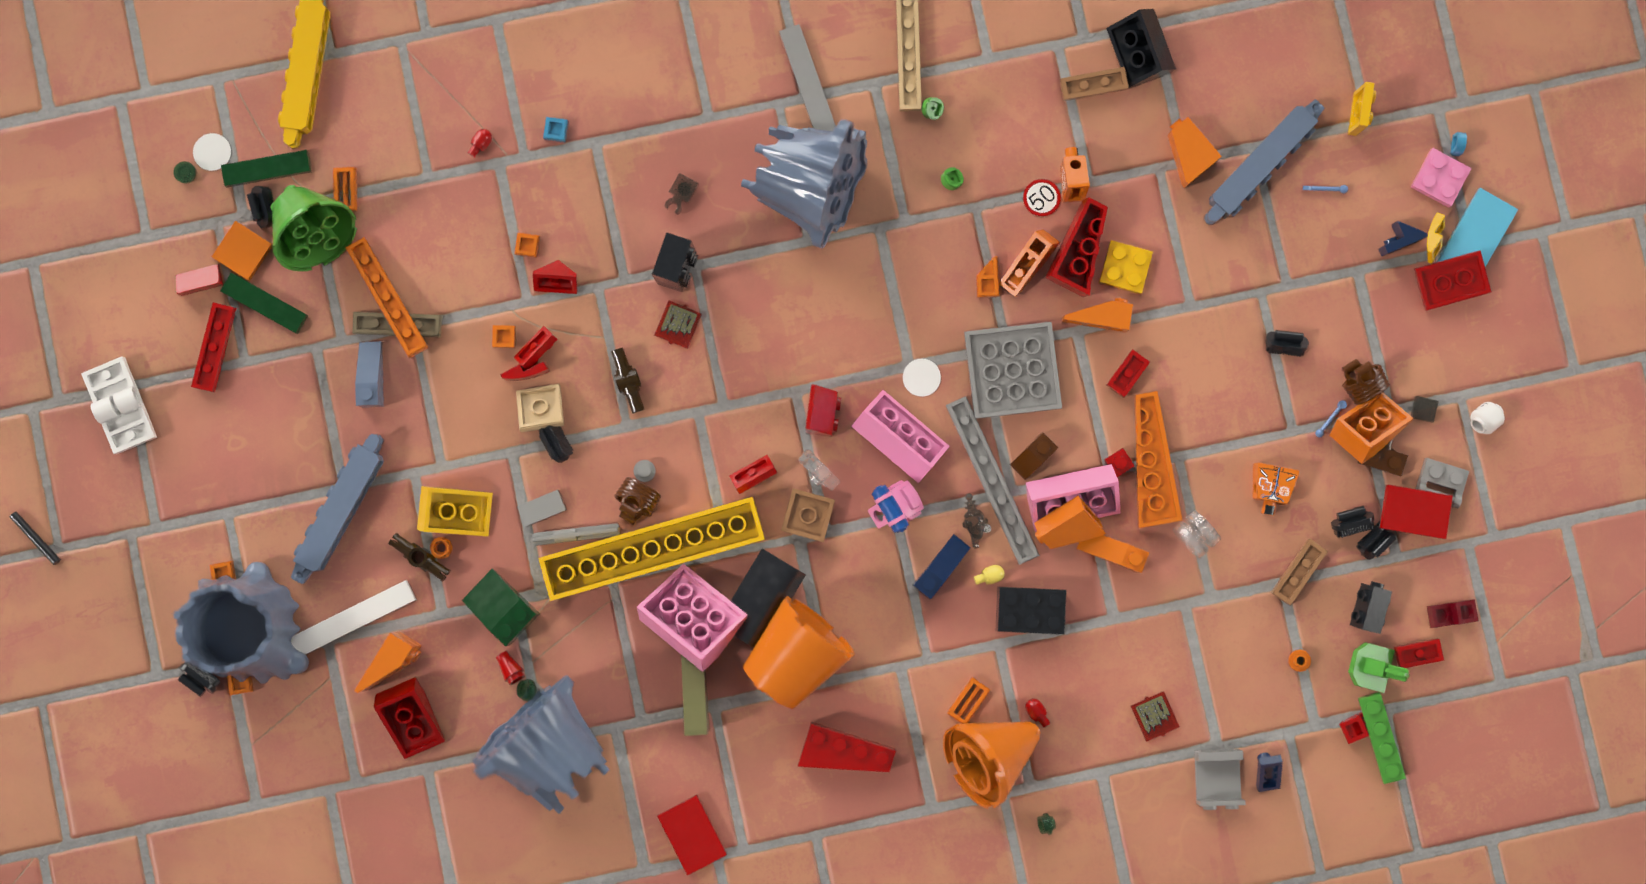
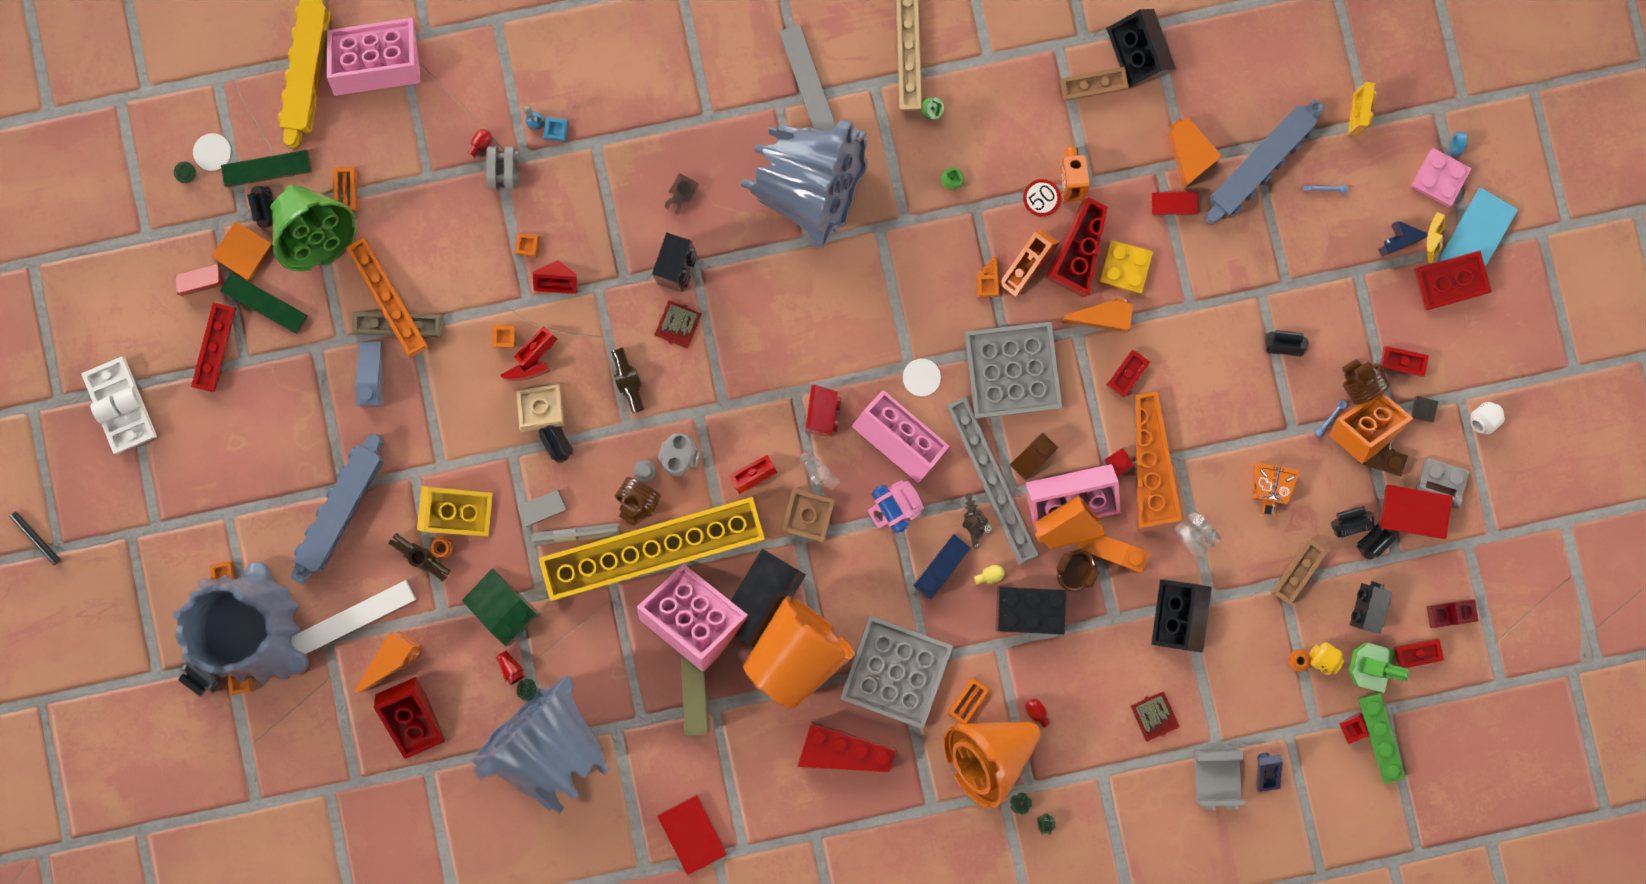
(372, 57): none -> bright pink slope
(510, 158): none -> light grey brick
(532, 118): none -> dark azure hinge
(679, 454): none -> light grey piece
(896, 672): none -> light grey plate
(1020, 797): none -> clear green plate
(1077, 570): none -> reddish brown piece
(1175, 203): none -> red slope
(1181, 615): none -> black slope
(1326, 658): none -> yellow head
(1404, 361): none -> red plate

